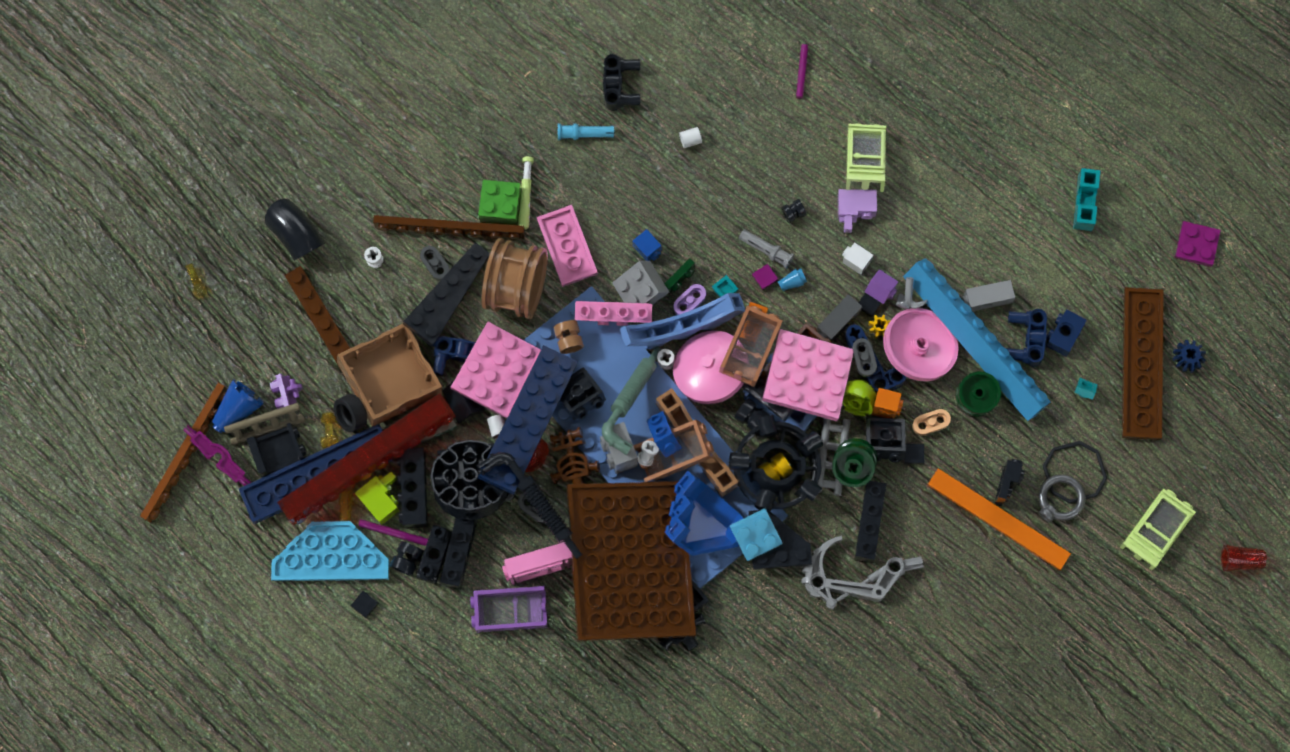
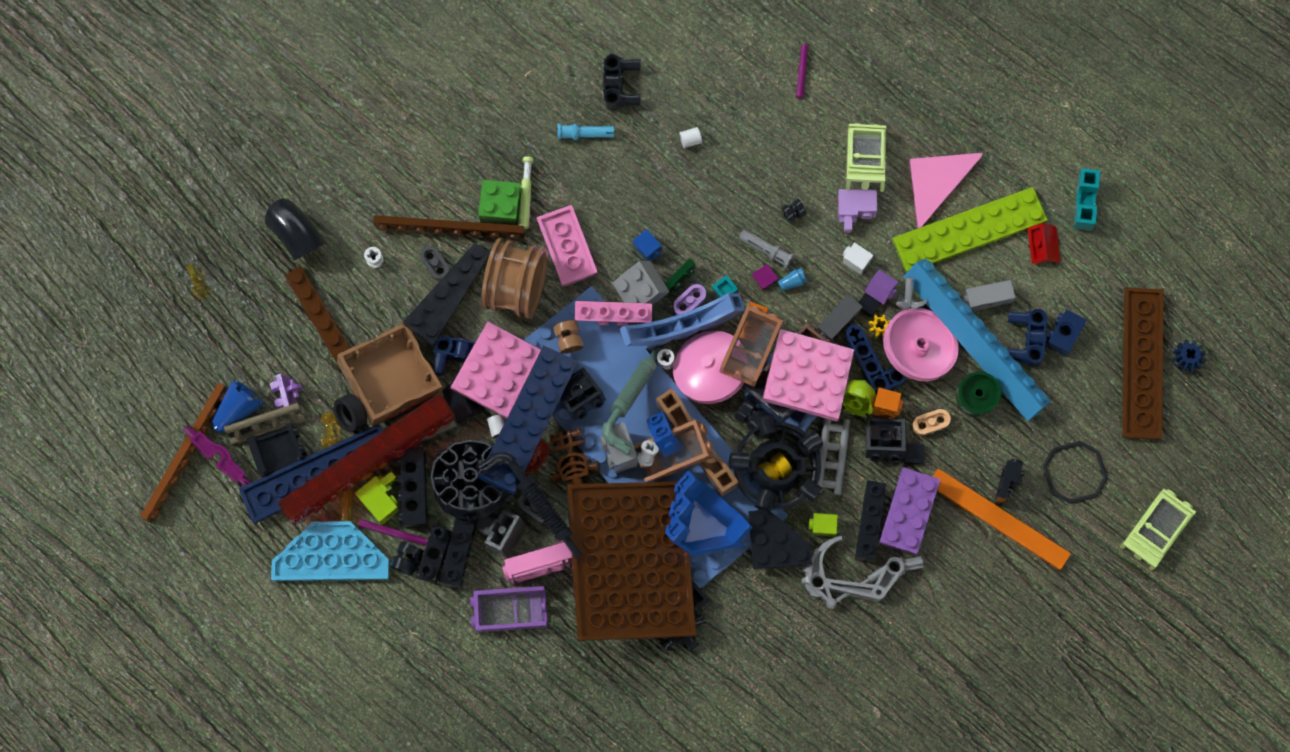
(364, 604): black tile -> none
(501, 532): none -> dark grey brick
(756, 534): medium azure plate -> none
(823, 525): none -> lime brick
(854, 462): dark green wheel -> none
(864, 358): dark grey plate -> none
(909, 511): none -> medium lavender brick
(936, 179): none -> bright pink tile
(970, 229): none -> lime plate
(1043, 243): none -> red panel
(1047, 512): flat silver piece -> none
(1086, 388): teal plate -> none
(1197, 244): magenta plate -> none
(1242, 558): clear red plant -> none

